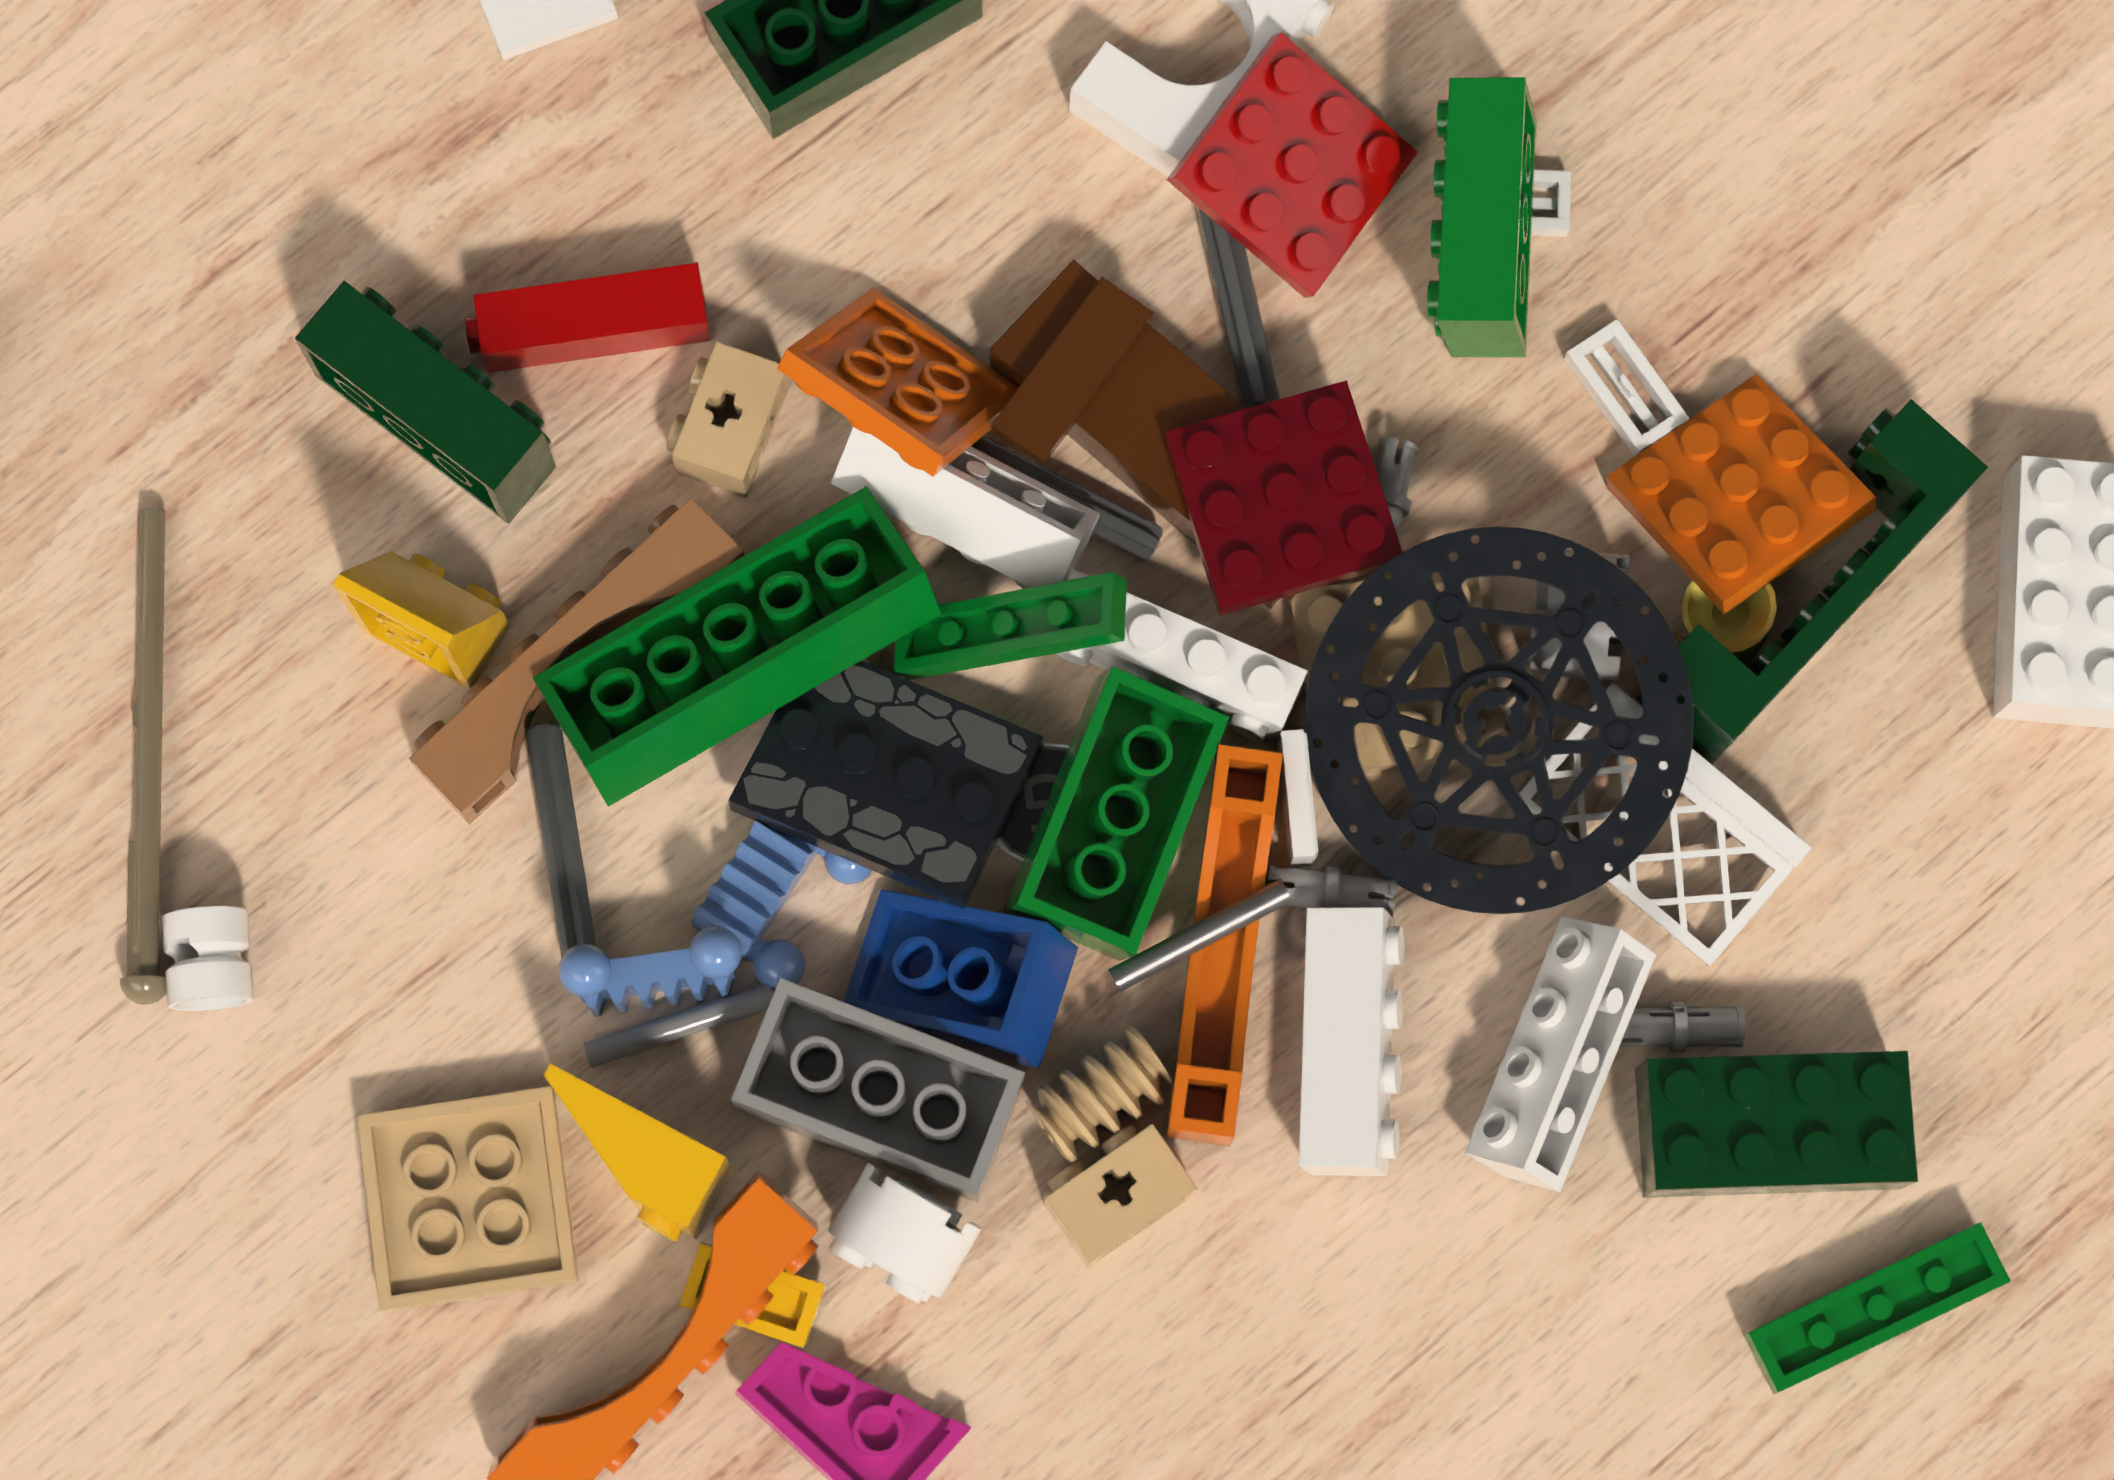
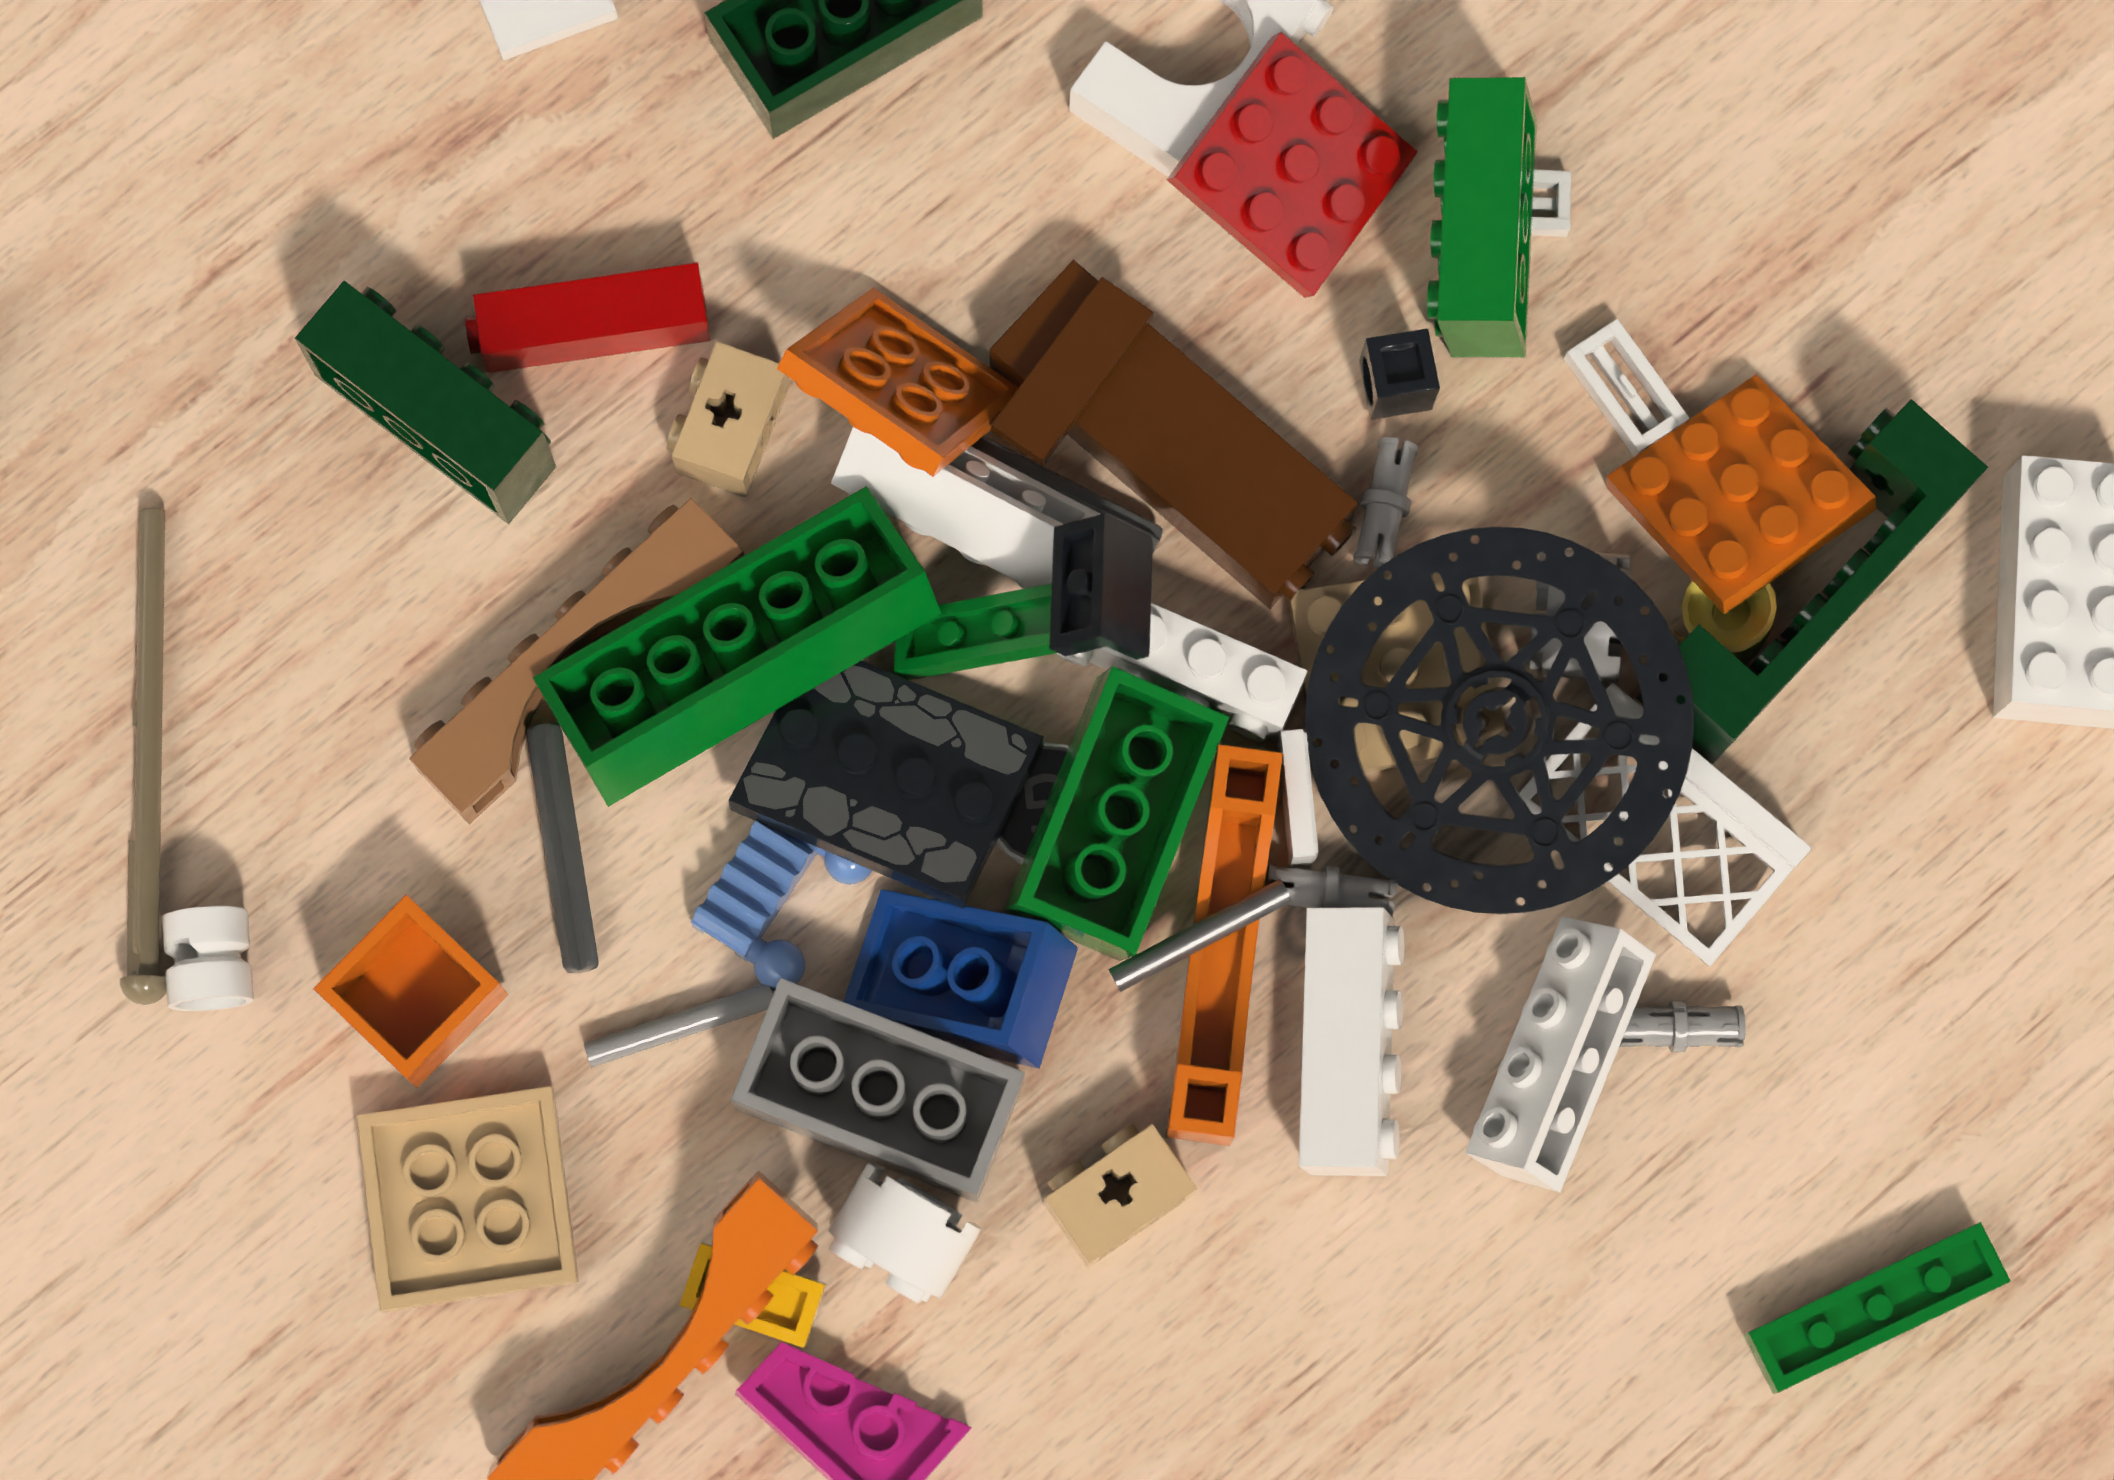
(411, 991): none -> orange piece
(424, 614): yellow slope -> none
(656, 1166): yellow slope -> none
(708, 961): medium blue gear -> none
(1100, 1094): tan piece -> none
(1101, 588): none -> black panel
(1240, 315): dark grey axle -> none
(1282, 497): dark red plate -> none
(1399, 374): none -> black brick
(1775, 1124): dark green brick -> none

